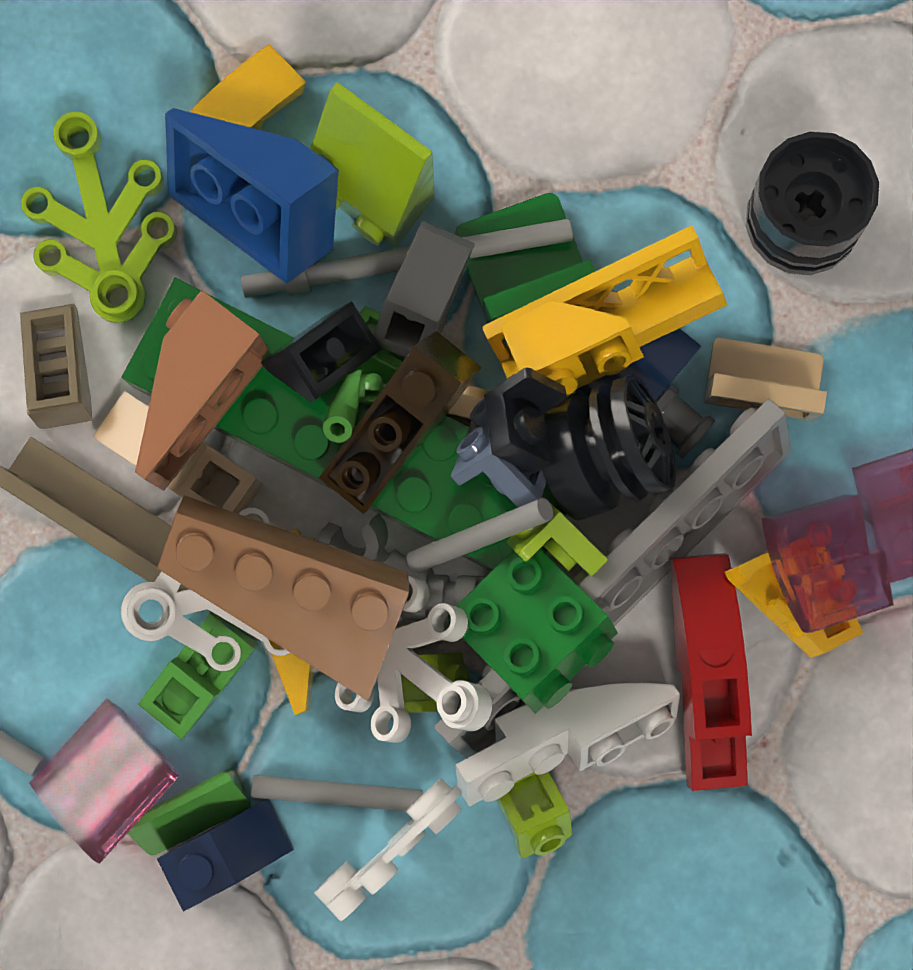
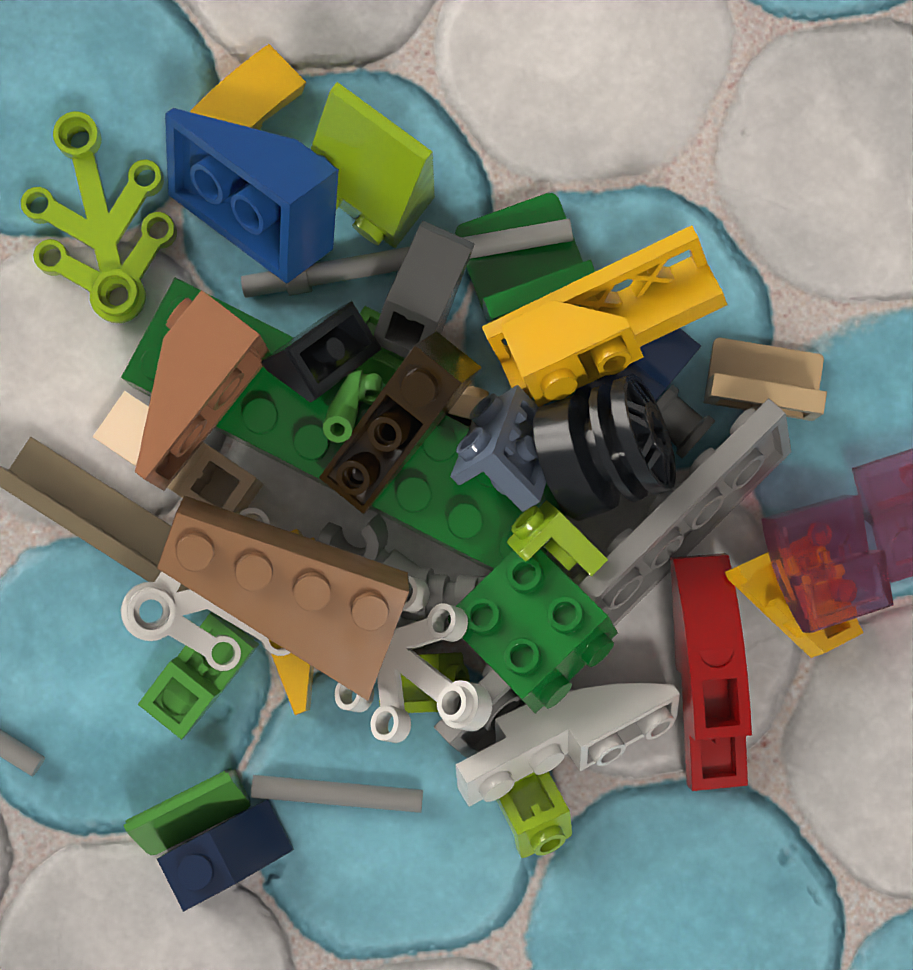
(58, 401): dark tan slope -> none
(103, 780): slope -> none
(345, 887): white plant -> none
(480, 535): light grey bar -> none
(517, 418): black bracket -> none
(817, 174): black wheel -> none

